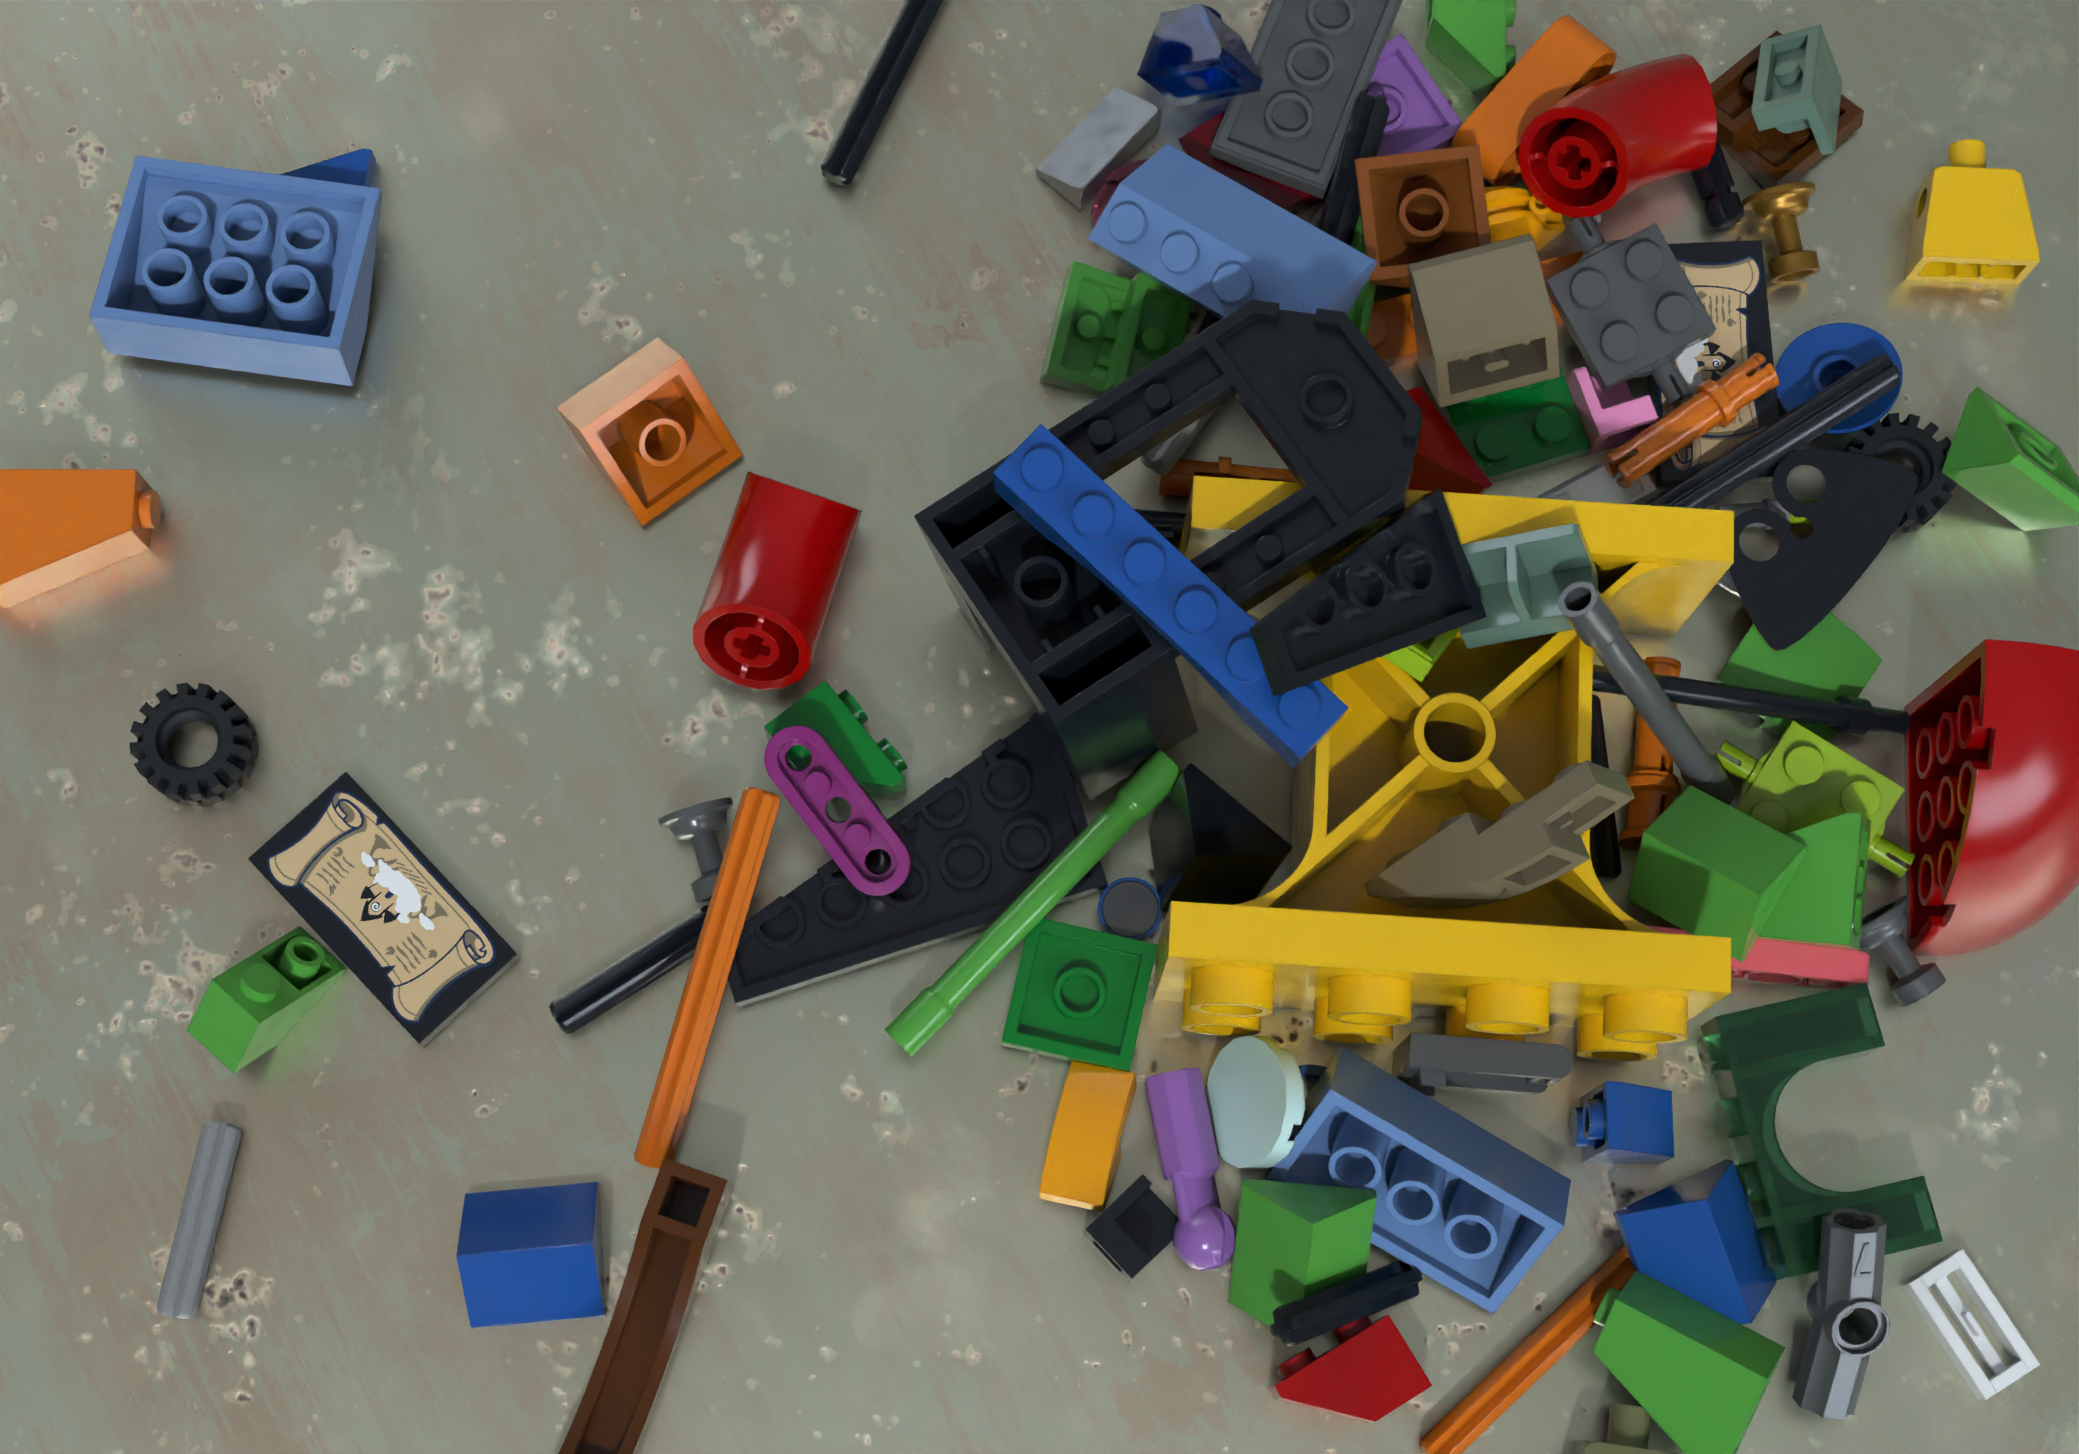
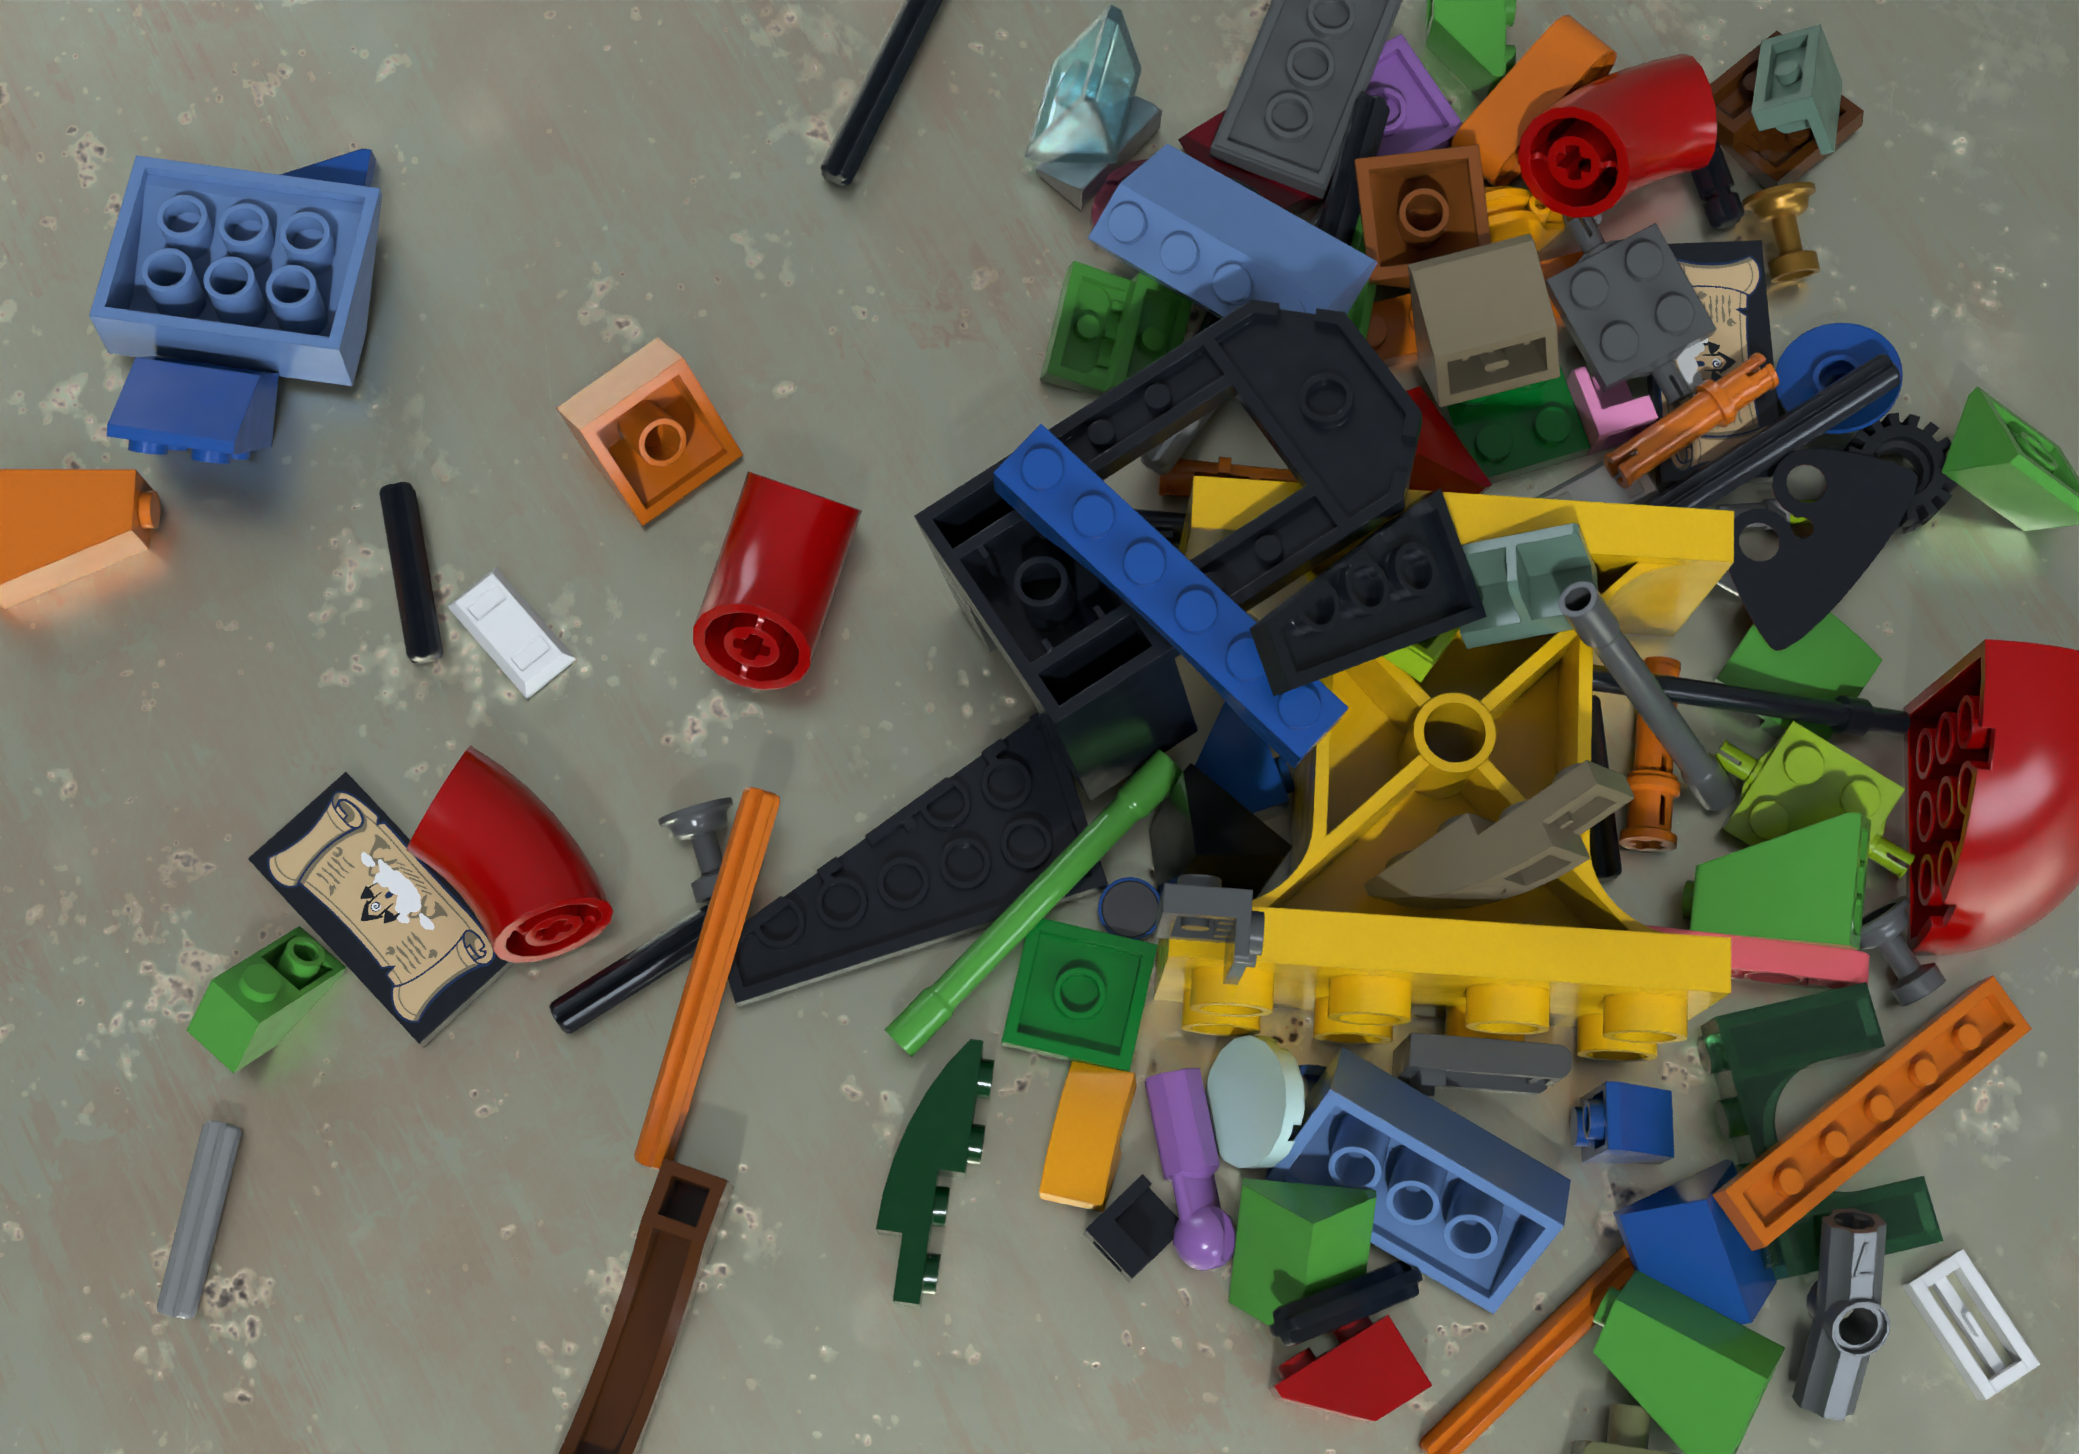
(167, 718): black tyre -> none
(195, 406): none -> blue slope
(411, 573): none -> black axle
(511, 633): none -> white tile
(511, 862): none -> red brick
(532, 1255): blue slope -> none
(840, 721): green slope -> none
(846, 840): magenta plate -> none
(935, 1144): none -> dark green slope
(1088, 96): none -> clear light blue slope
(1197, 58): clear blue slope -> none
(1207, 913): none -> dark grey bracket
(1245, 766): none -> blue slope
(1713, 869): bright green slope -> none
(1871, 1113): none -> orange plate
(1971, 223): yellow torso -> none

